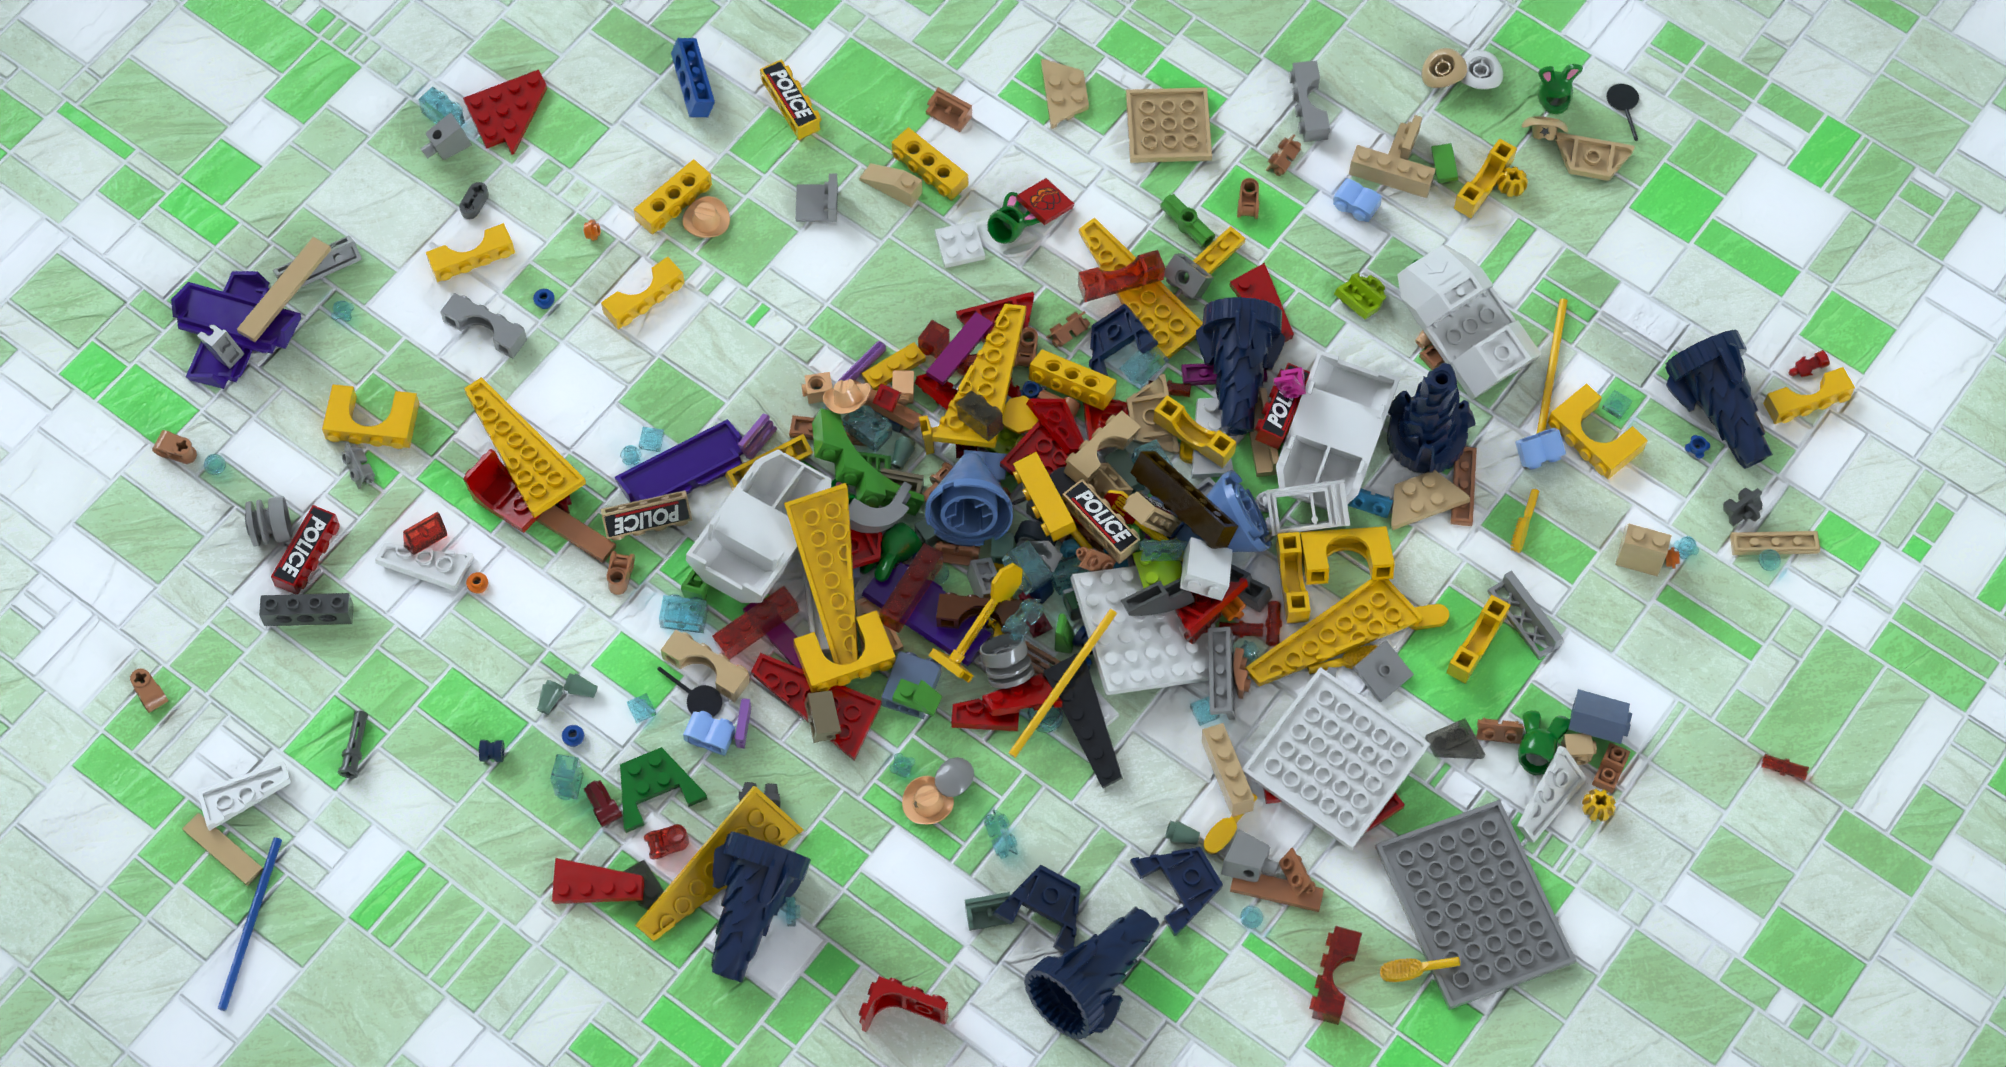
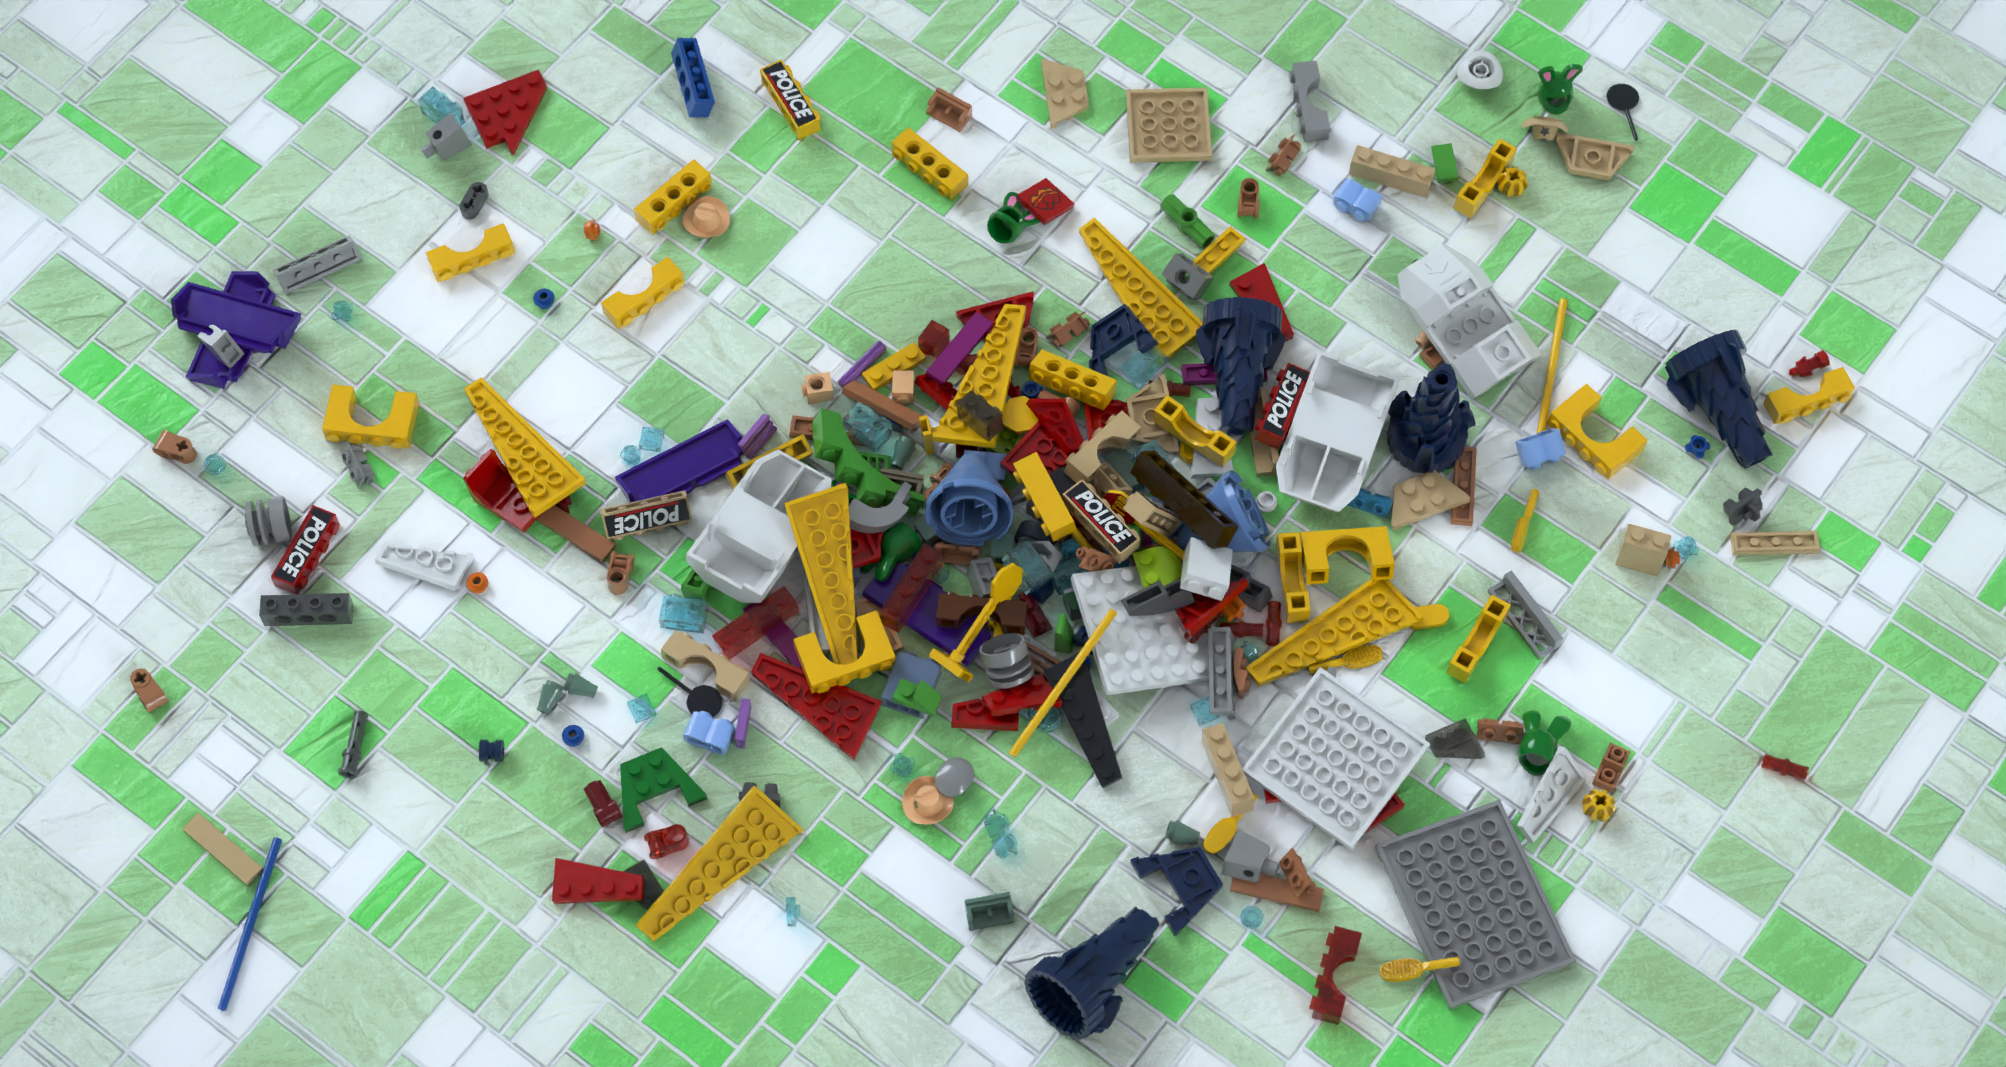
(240, 793): white wing -> none
(284, 289): tan tile -> none
(424, 533): clear red slope -> none
(462, 313): light grey arch -> none
(566, 777): clear light blue brick -> none
(757, 887): dark blue cone -> none
(817, 201): light grey bracket -> none
(822, 716): dark tan hinge -> none
(846, 396): light nougat hat -> none
(887, 397): red tile -> none
(892, 993): red bracket -> none
(894, 183): tan slope -> none
(959, 244): white plate -> none
(1029, 611): clear light blue hinge -> none
(1050, 897): dark blue wing -> none
(1142, 271): clear red arch -> none
(1162, 550): clear light blue hinge -> none
(1291, 382): dark pink bracket -> none
(1335, 501): white door -> none
(1362, 294): lime slope -> none
(1383, 671): light grey plate -> none
(1406, 138): tan bracket -> none
(1443, 68): tan hat -> none
(1580, 747): tan brick -> none
(1600, 716): sand blue brick -> none
(1617, 404): clear light blue plate -> none
(1769, 559): clear light blue plate -> none

